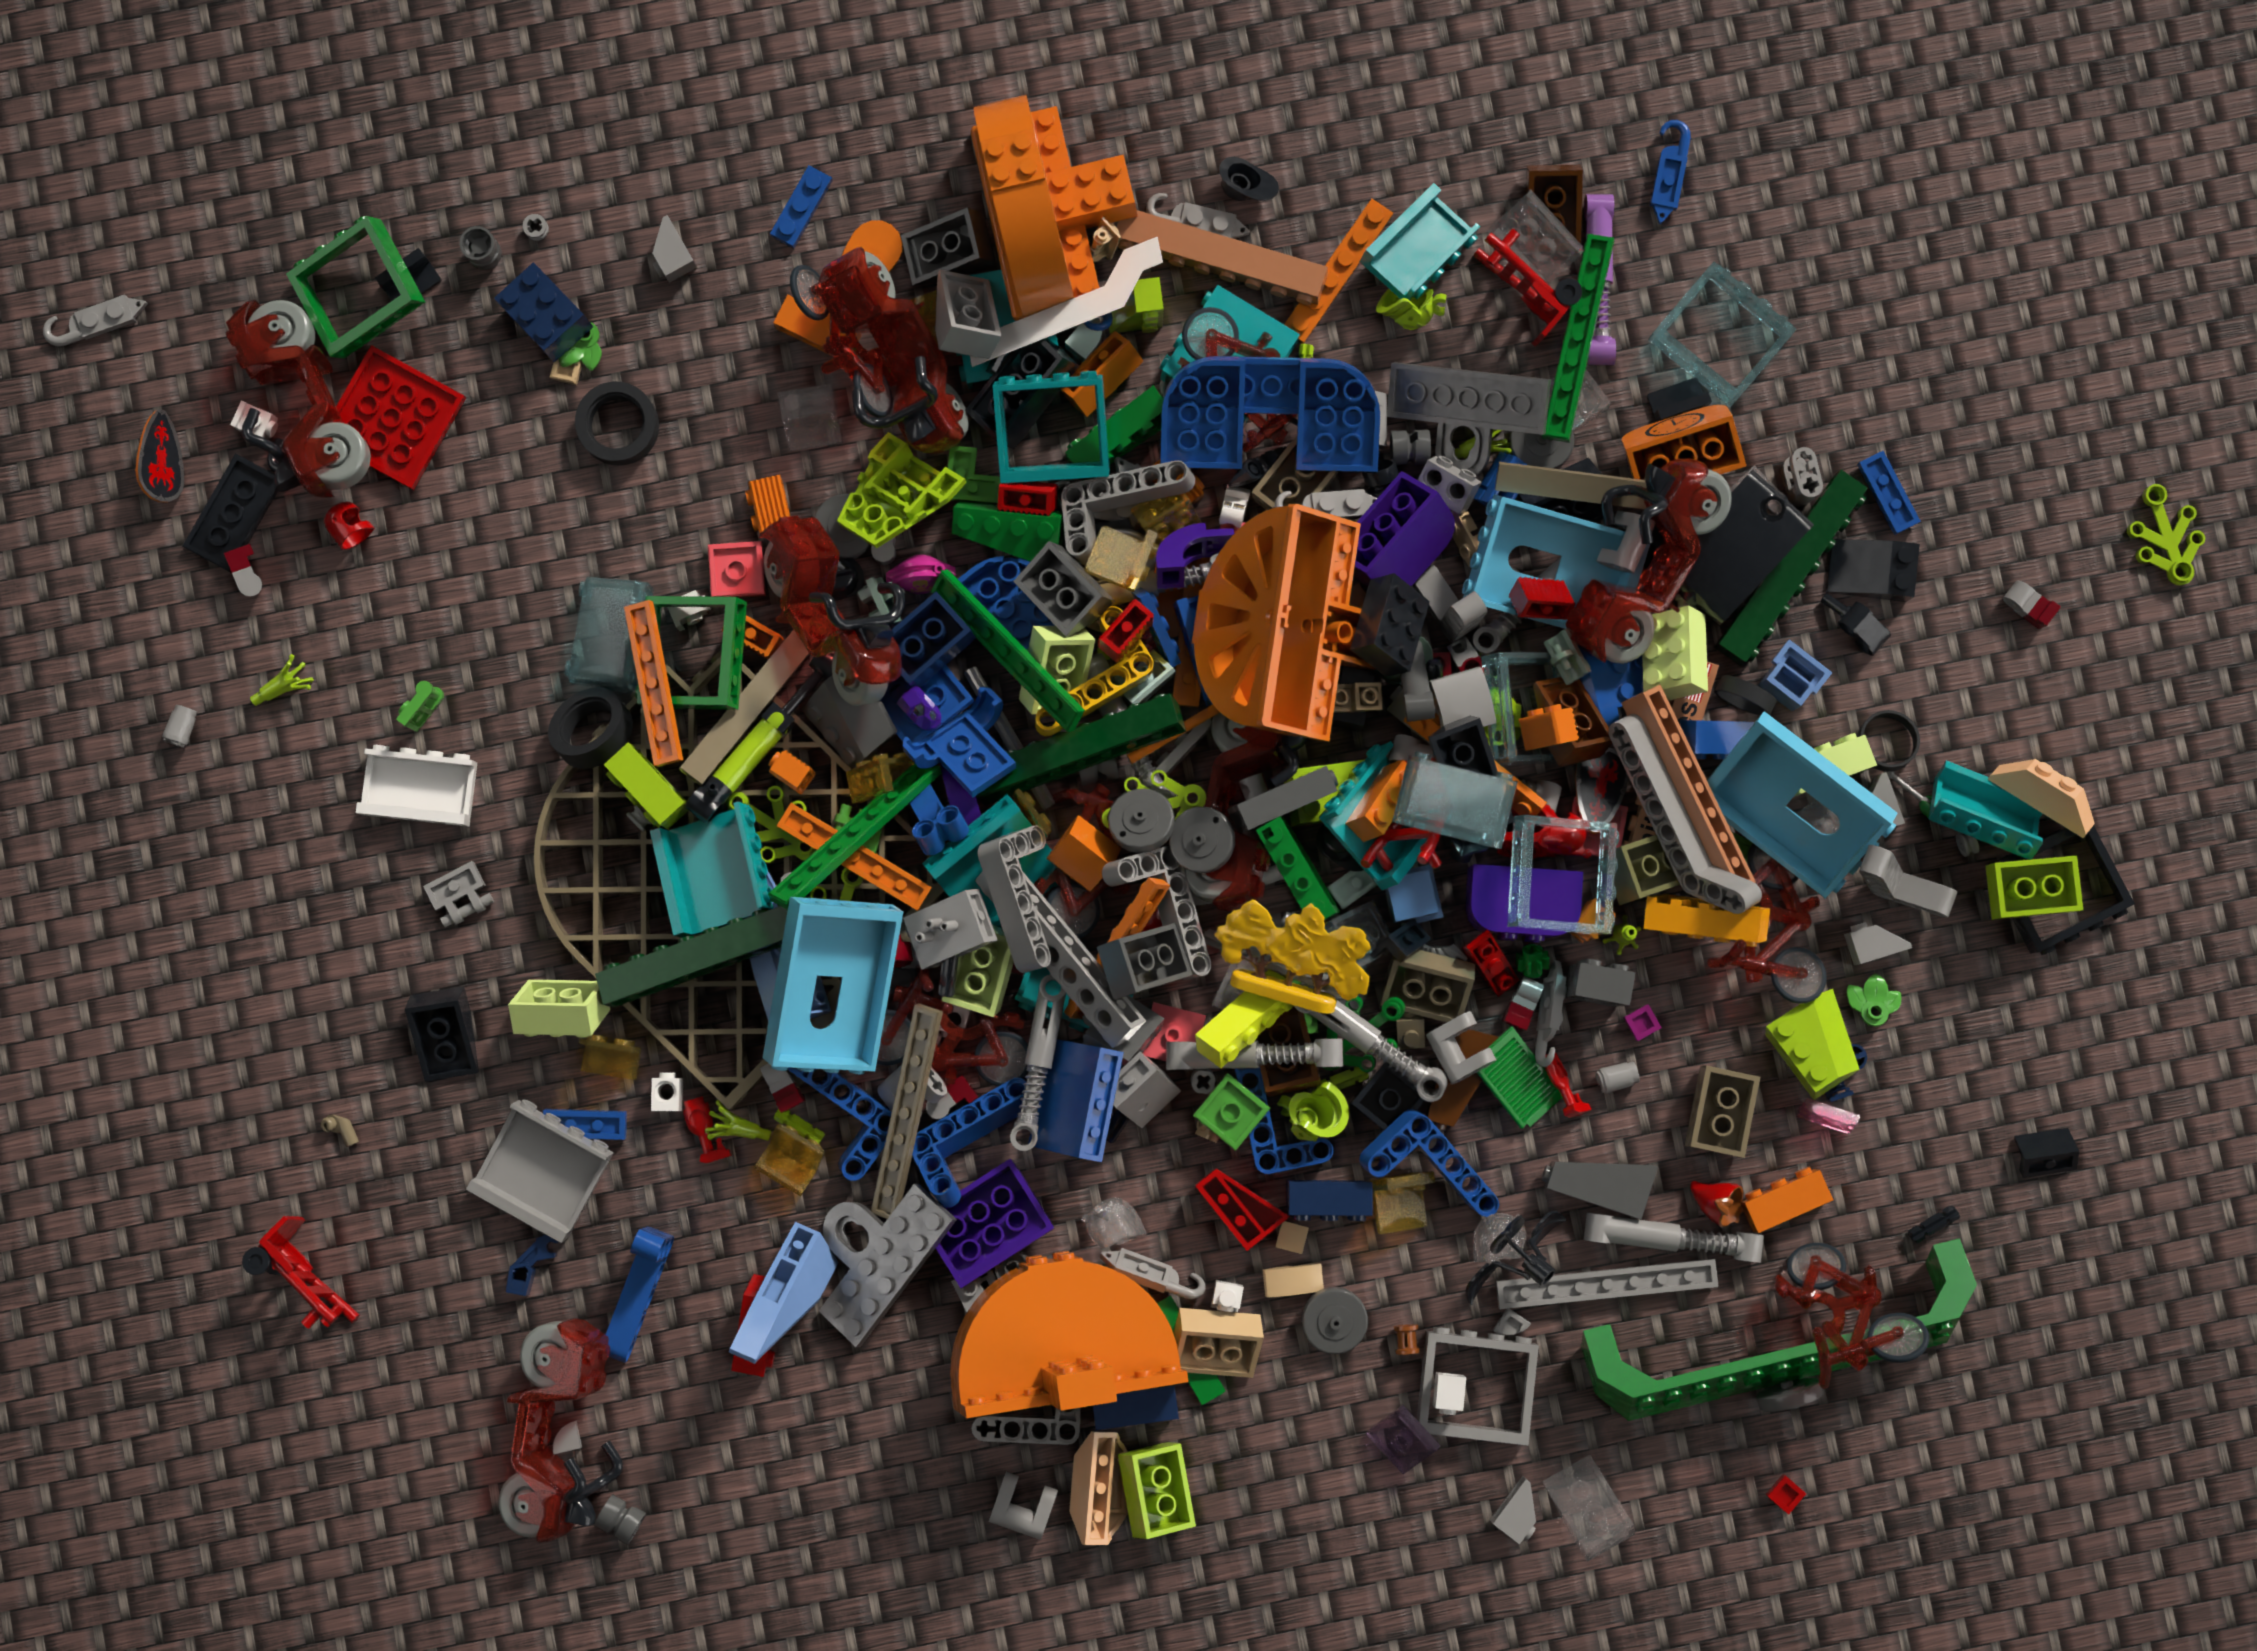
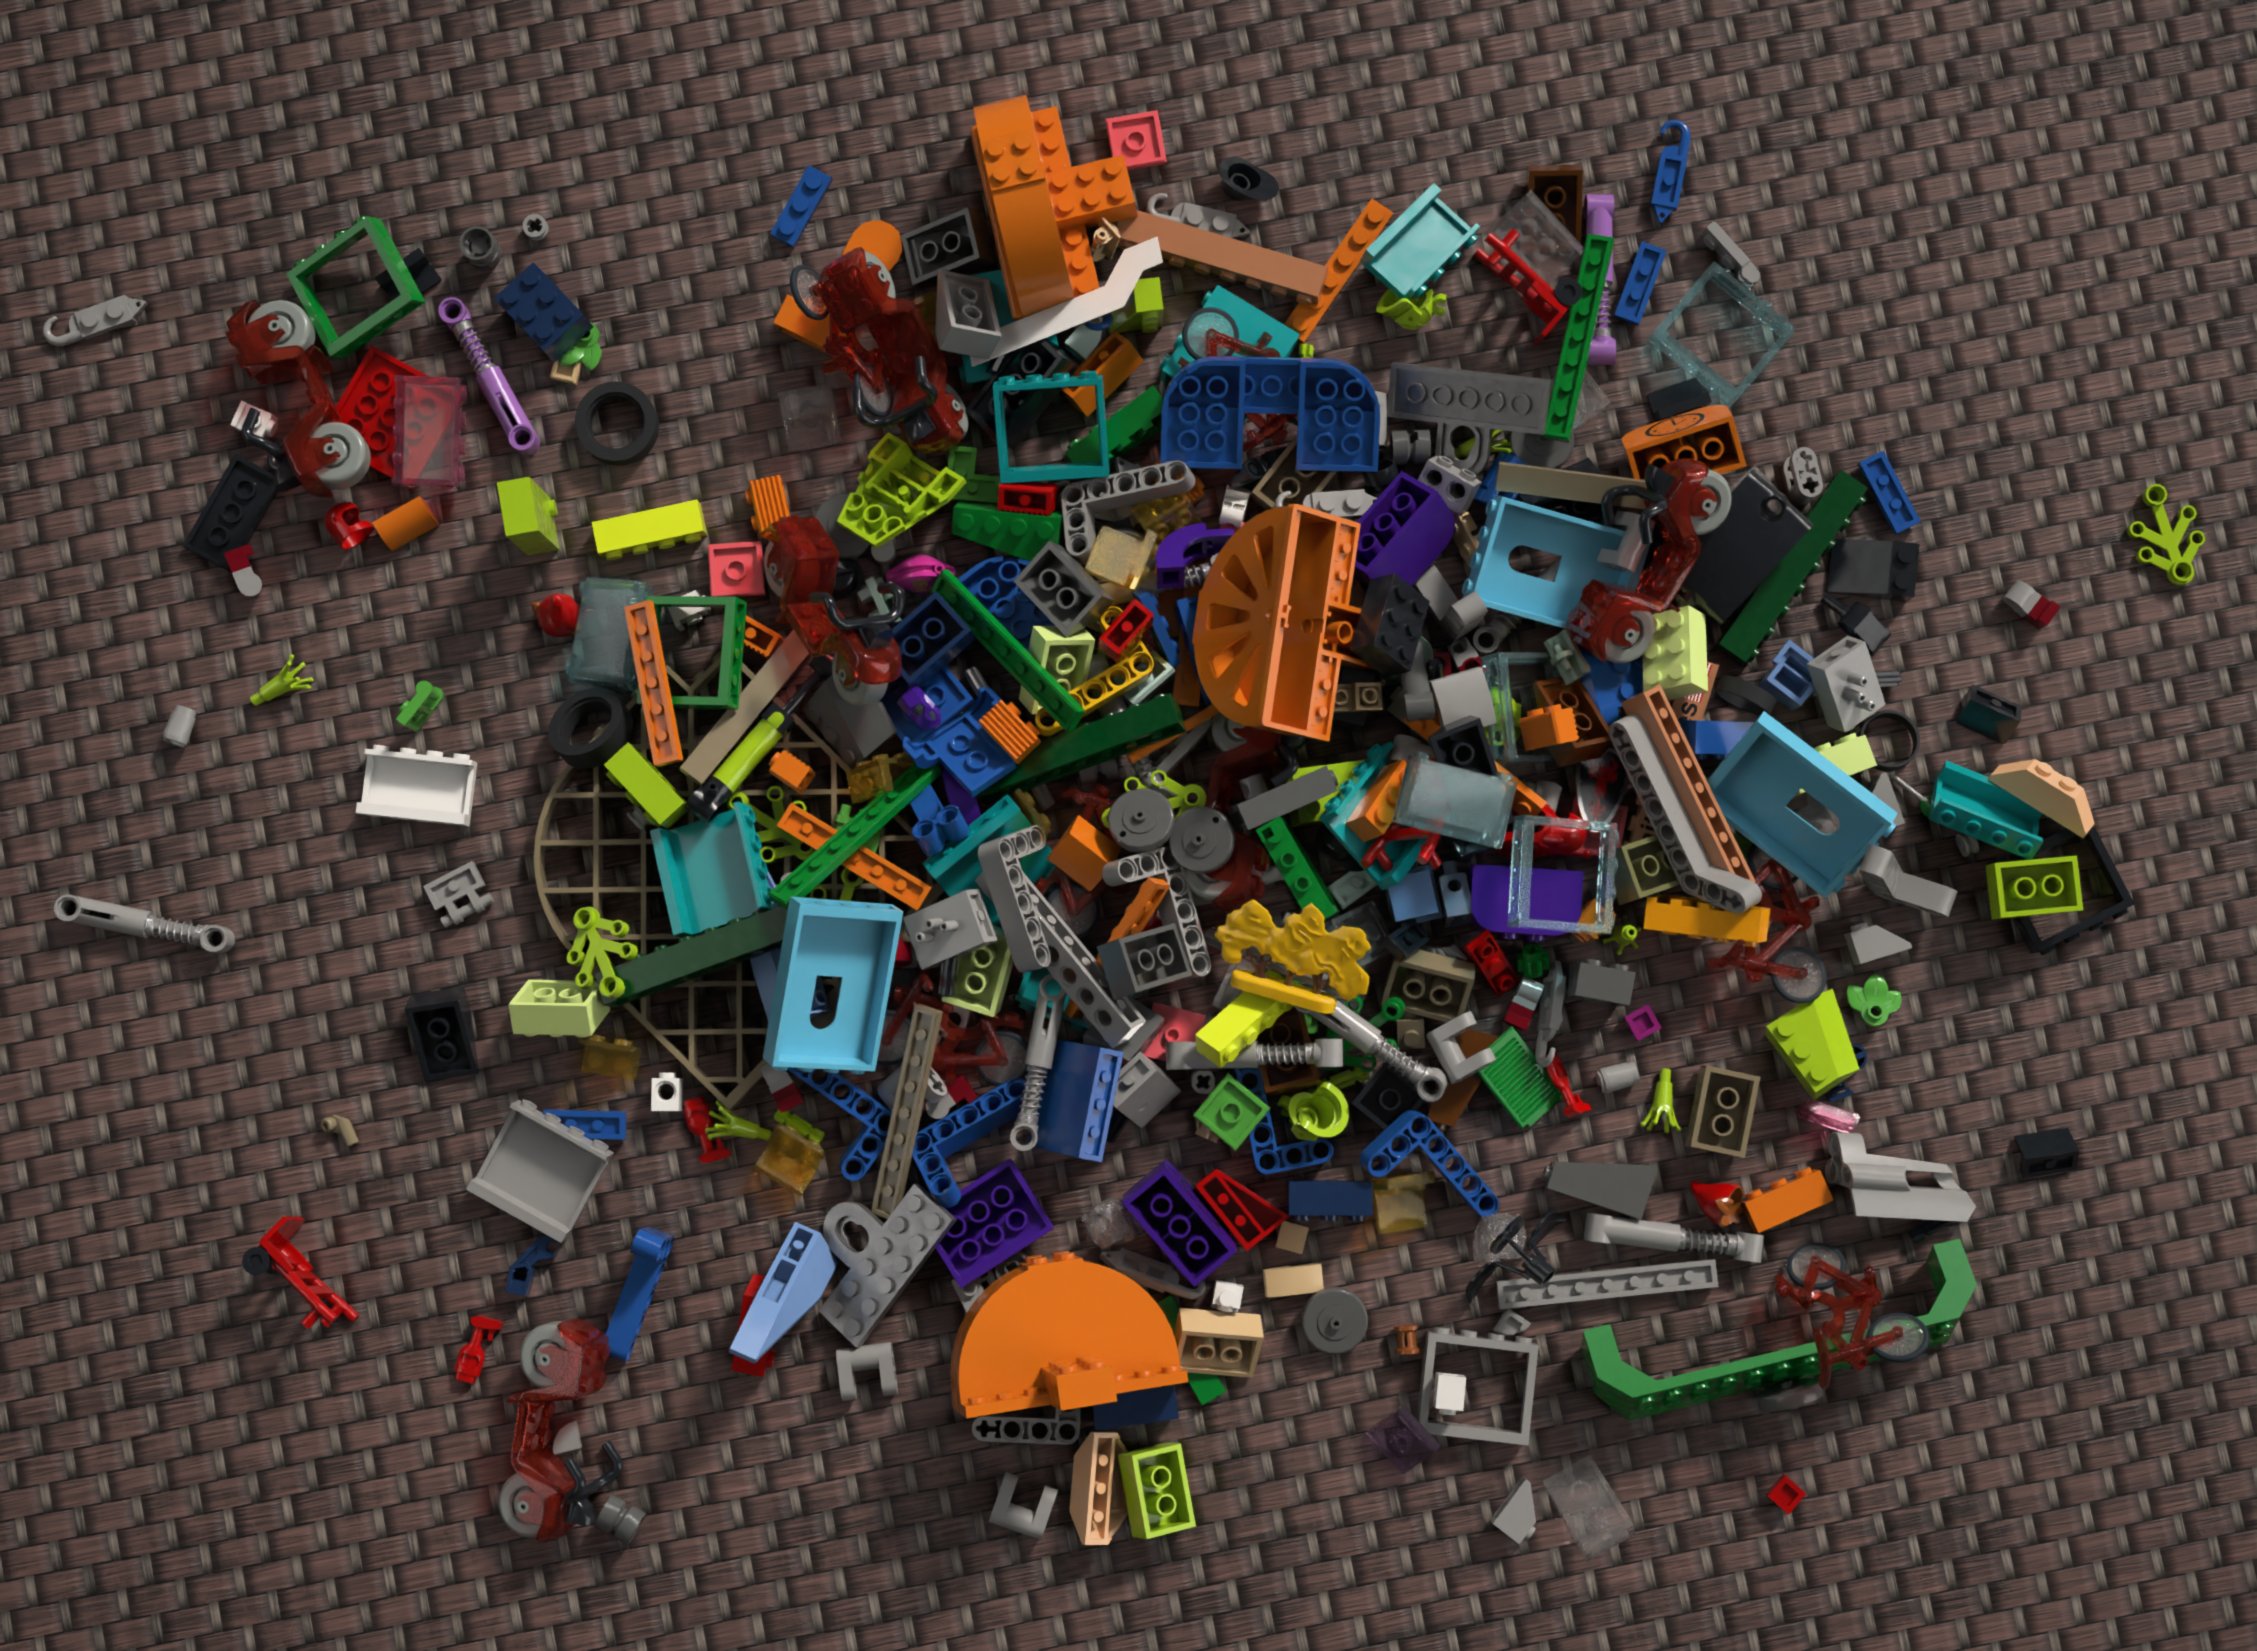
(141, 923): none -> light grey piece
(160, 459): shield -> none
(406, 523): none -> orange brick
(429, 432): none -> clear window
(472, 1356): none -> red piece
(490, 378): none -> medium lavender piece
(528, 516): none -> lime brick
(557, 615): none -> red hat
(597, 951): none -> lime plant
(649, 529): none -> neon yellow brick
(670, 253): light grey slope -> none
(863, 1358): none -> light grey connector
(1009, 730): none -> orange brick
(1138, 139): none -> coral plate
(1180, 1222): none -> dark purple brick
(1454, 905): none -> sand blue torso
(1541, 598): red brick -> none
(1639, 283): none -> blue plate
(1662, 1104): none -> lime piece
(1731, 254): none -> light grey hinge
(1849, 684): none -> light grey piece
(1881, 1186): none -> light grey panel
(1989, 714): none -> black panel

